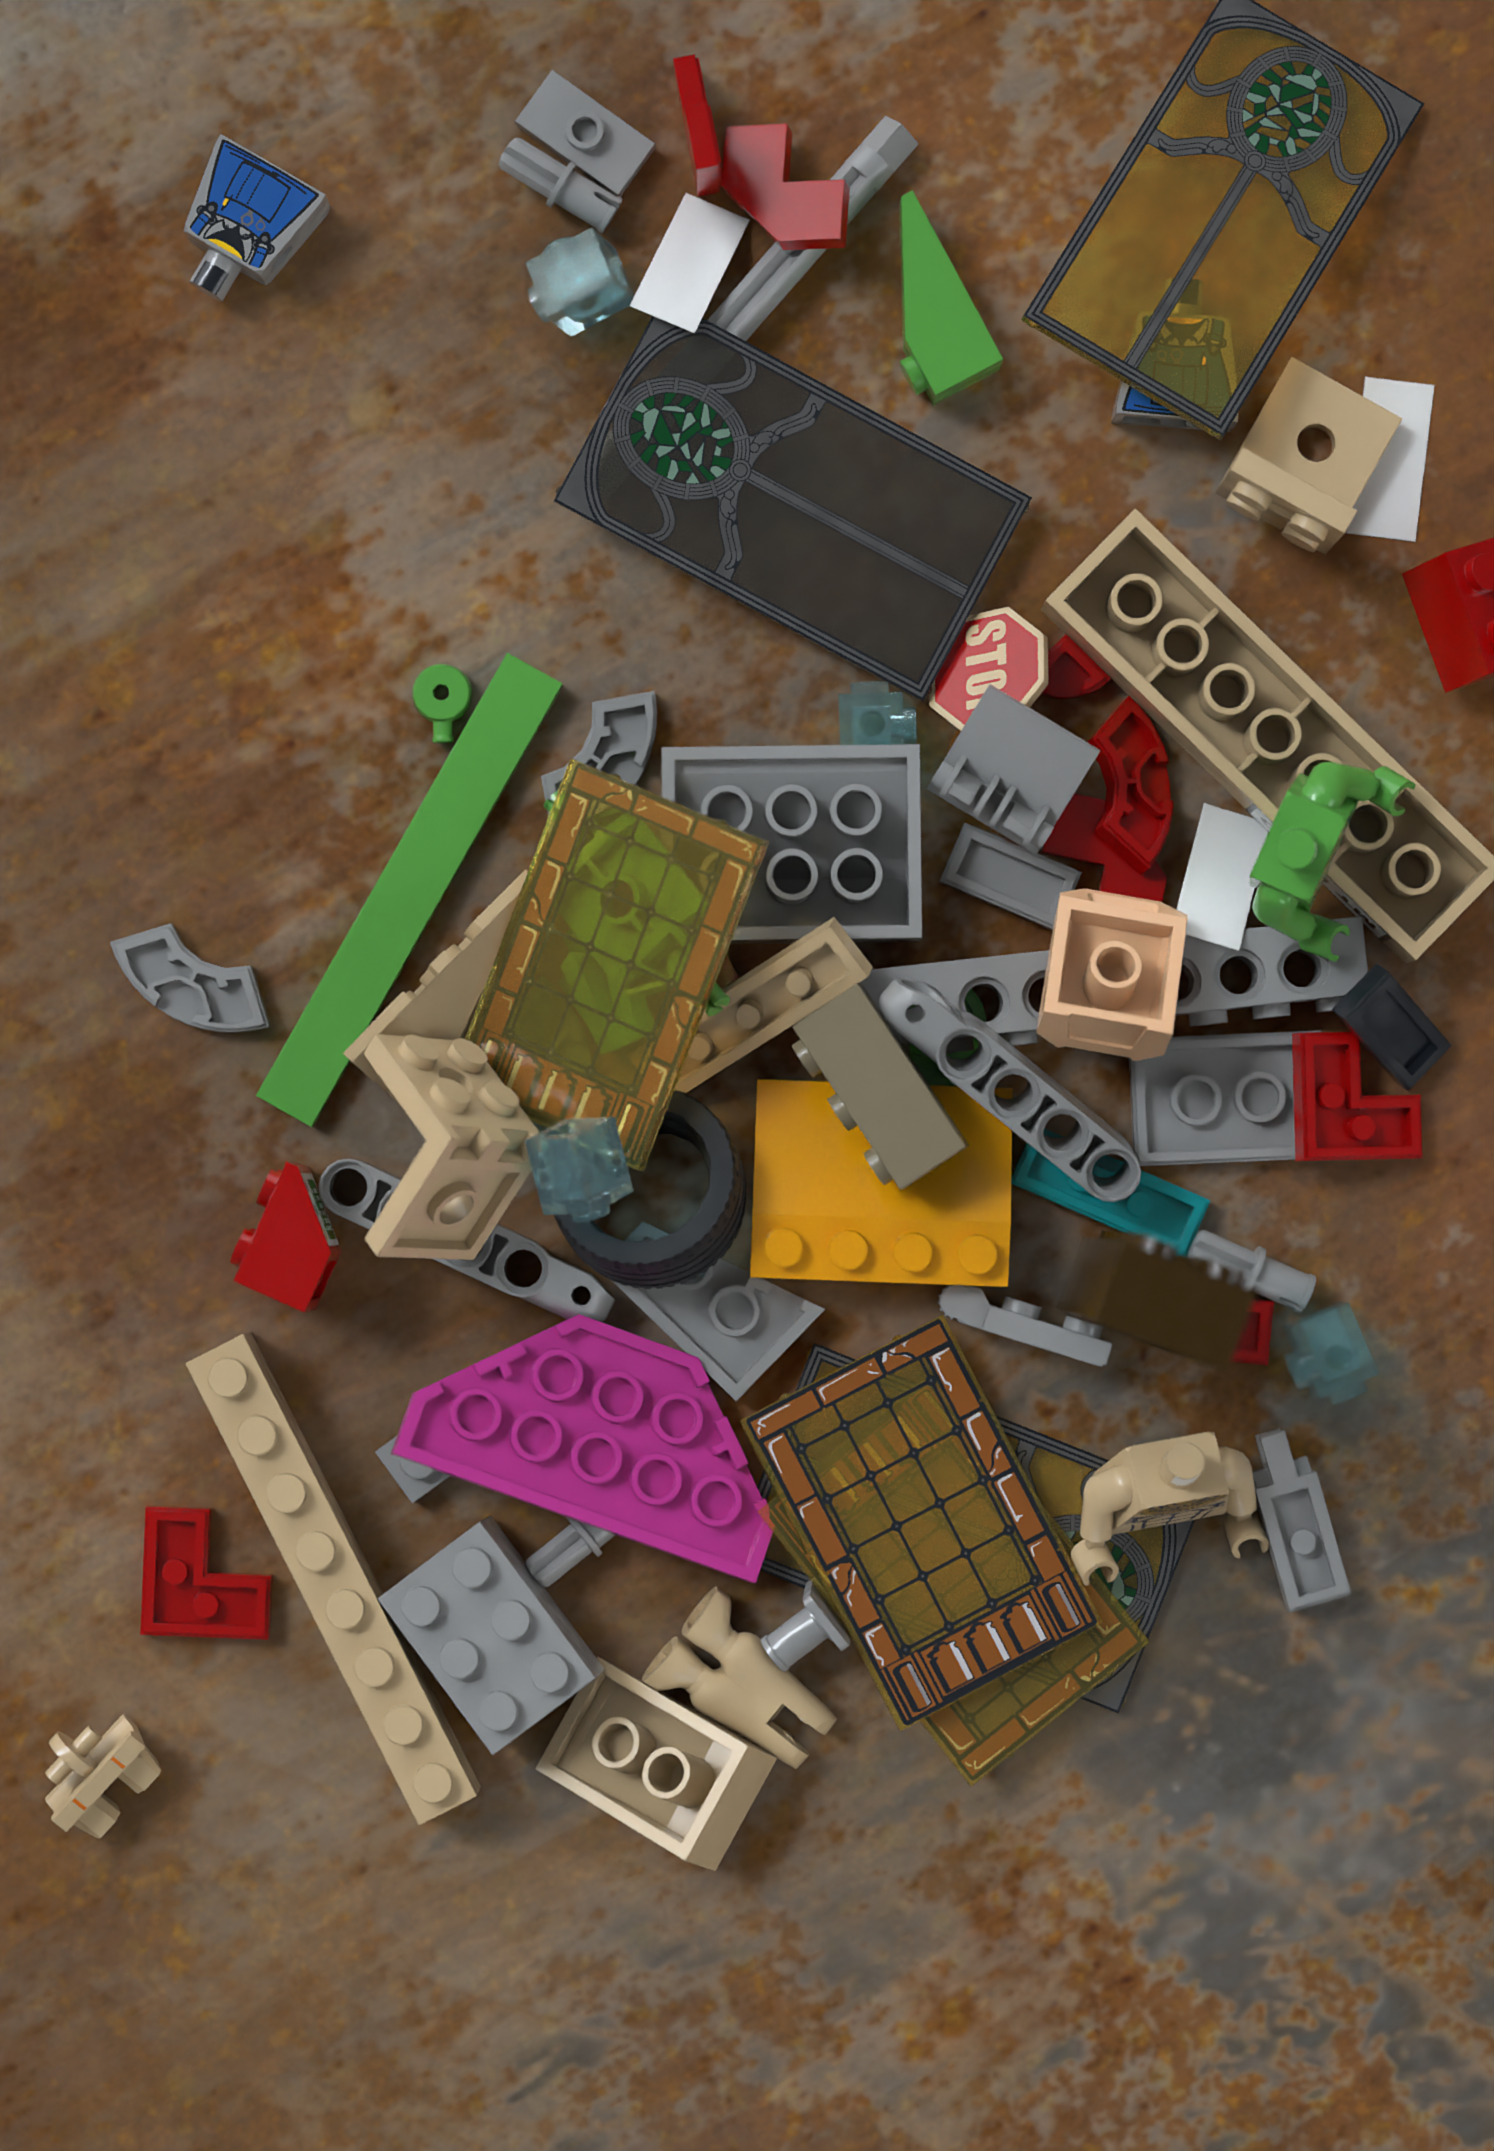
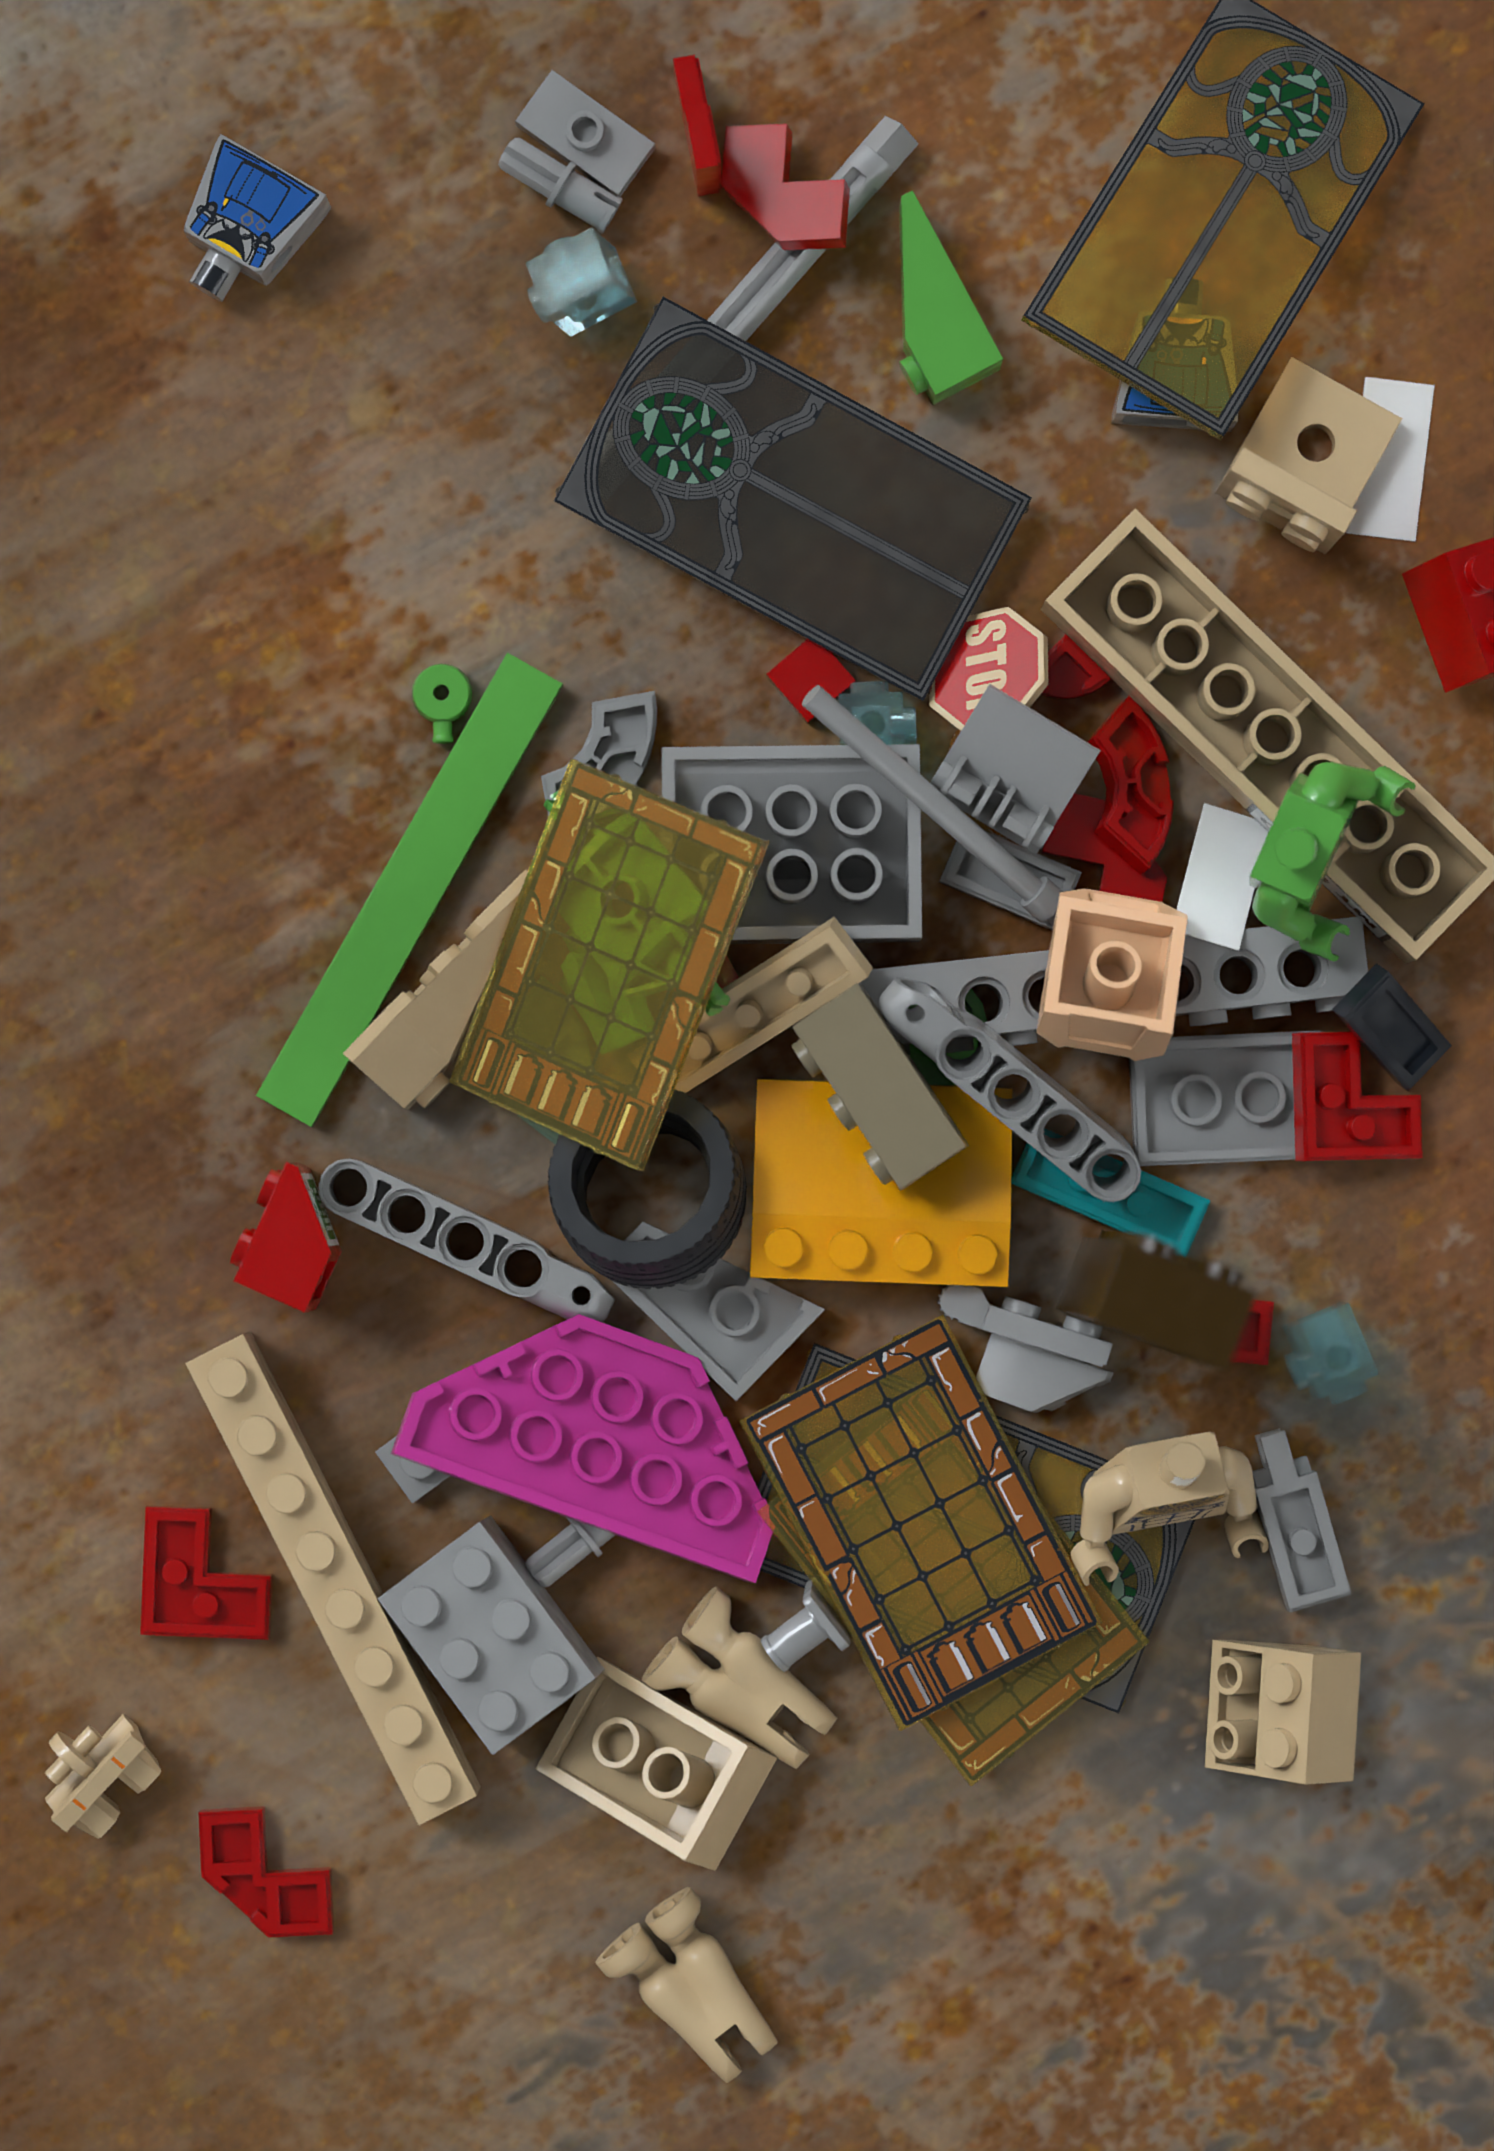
(189, 987): light grey tile -> none
(274, 1900): none -> red tile
(469, 1153): tan bracket -> none
(579, 1167): clear light blue brick -> none
(689, 263): white sticker -> none
(699, 1992): none -> tan piece
(805, 669): none -> red tile
(1034, 1376): none -> light grey slope
(1037, 894): none -> light grey bar
(1261, 1272): light grey axle -> none
(1283, 1711): none -> tan slope

